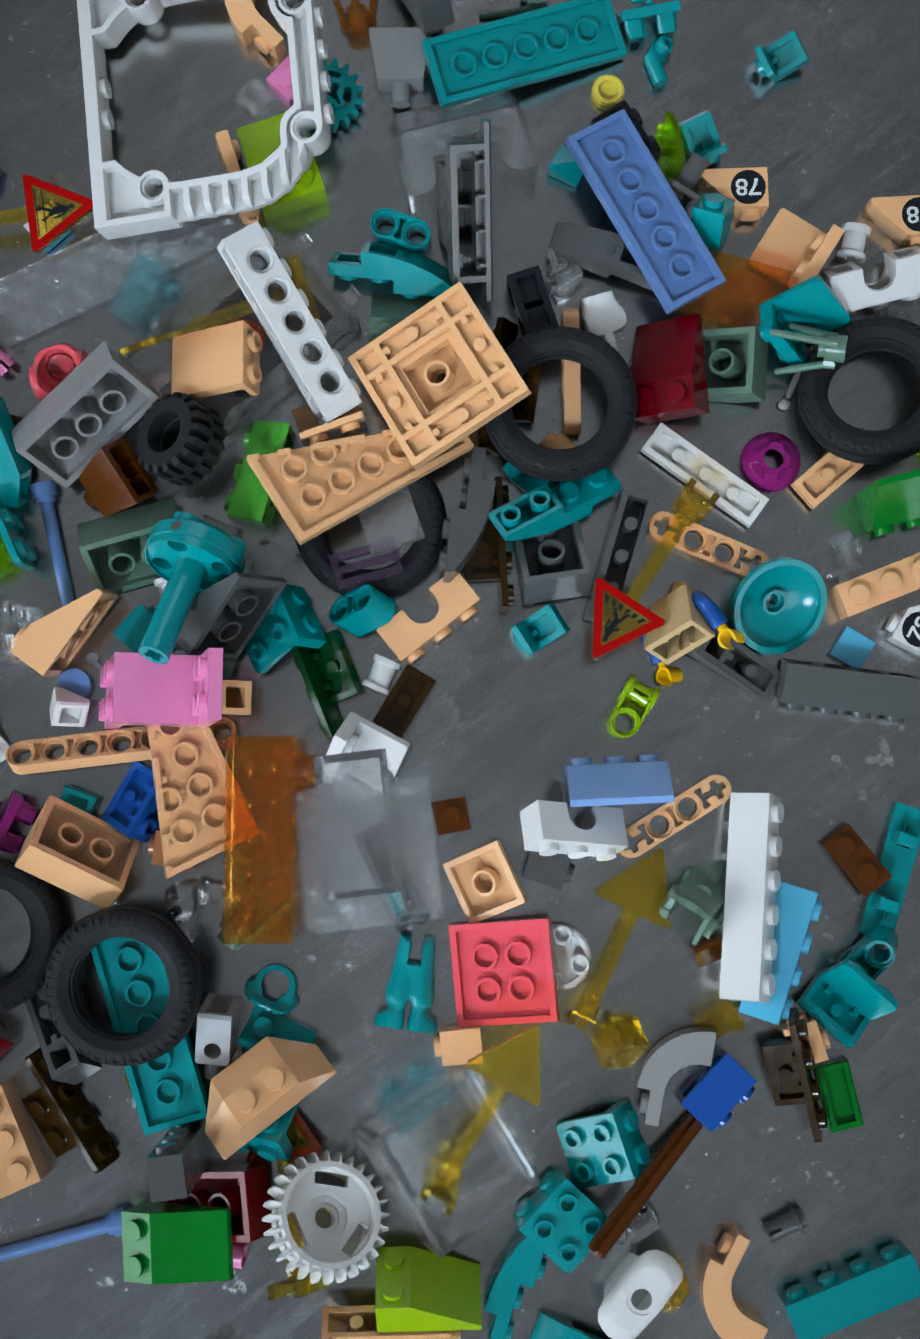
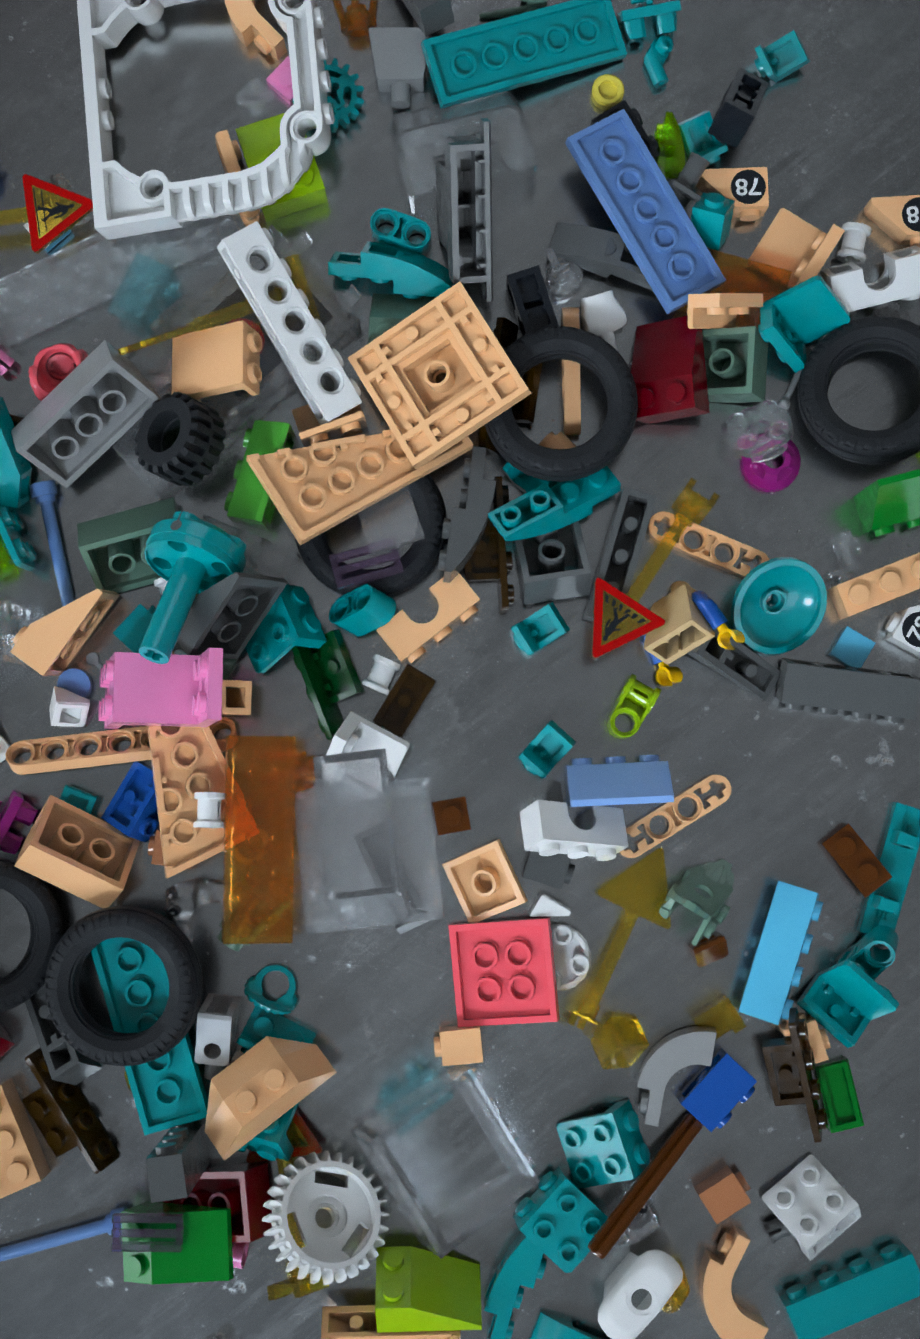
(116, 479): reddish brown torso -> none
(136, 1246): none -> tile
(209, 810): none -> white bush
(412, 982): teal piece -> none
(512, 1068): clear yellow piece -> none
(546, 750): none -> teal bracket
(548, 907): none -> white slope
(564, 167): teal slope -> none
(688, 461): white plate -> none
(719, 309): none -> light nougat bracket
(723, 1193): none -> nougat brick
(738, 108): none -> black brick
(751, 897): white brick -> none
(767, 417): none -> clear plate
(812, 1206): none -> white bracket
(824, 478): light nougat hinge -> none
(831, 347): sand green plant -> none

